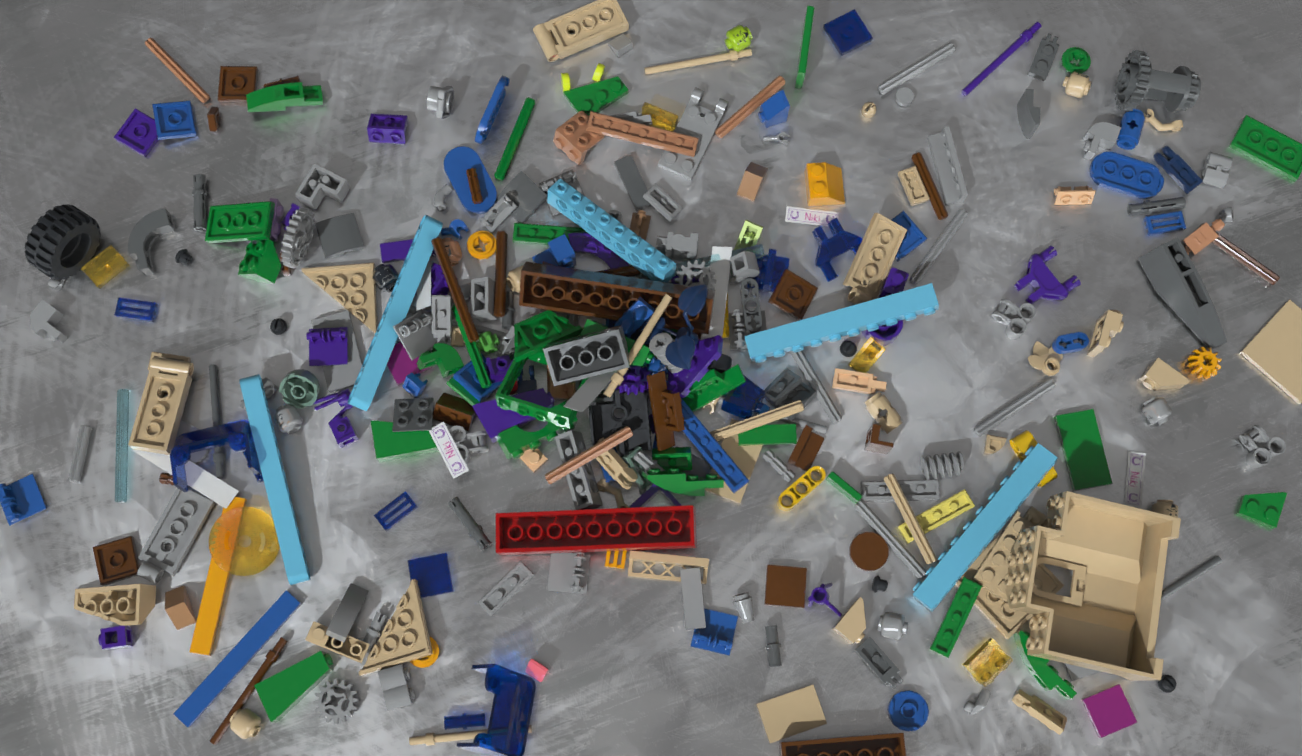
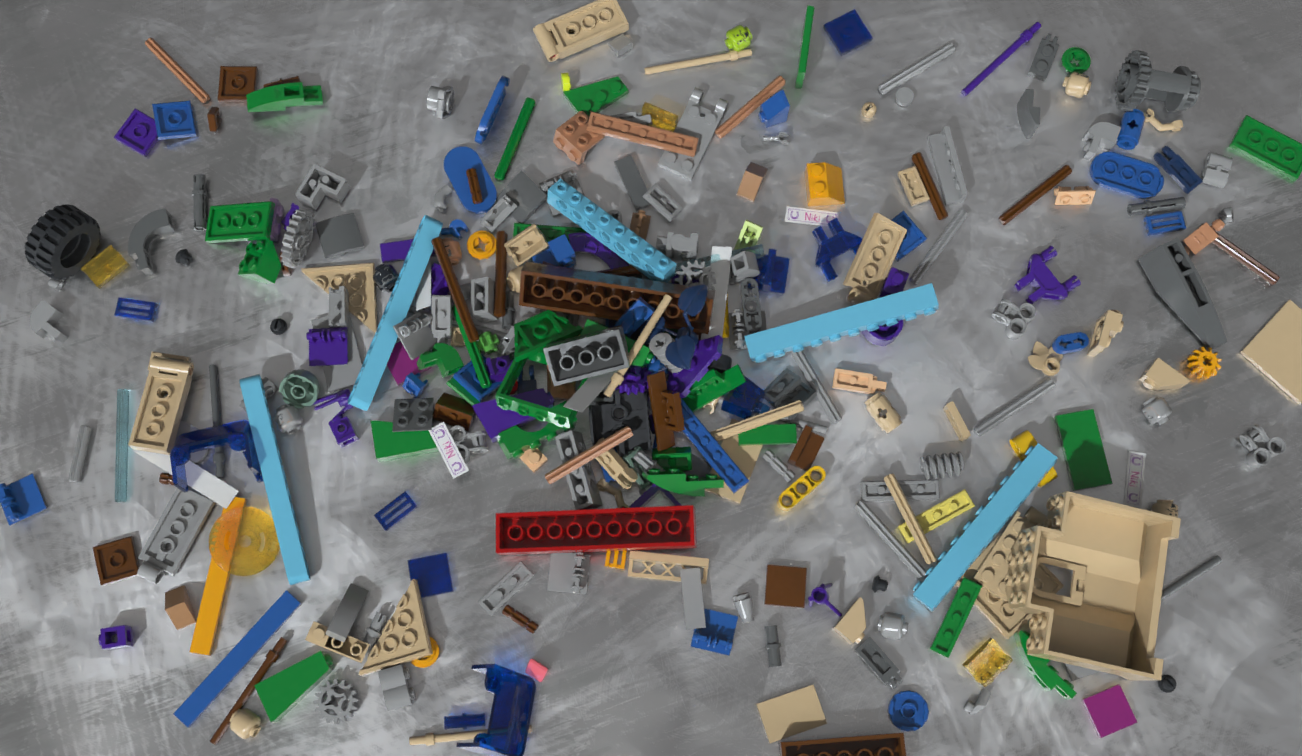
(119, 603): tan wedge -> none
(338, 307): none -> light grey hinge
(387, 128): dark purple bracket -> none
(470, 524): dark grey pin -> none
(520, 619): none -> reddish brown axle
(526, 244): none -> tan hinge
(598, 72): neon yellow tile -> none
(793, 294): reddish brown tile -> none
(843, 487): green tile -> none
(848, 348): black piece -> none
(867, 356): clear yellow slope -> none
(868, 551): reddish brown tile -> none
(872, 441): reddish brown panel -> none
(956, 421): none -> tan tile
(993, 444): tan tile -> none
(1034, 195): none -> reddish brown axle
(1040, 710): tan hinge -> none
(1262, 508): green wing -> none

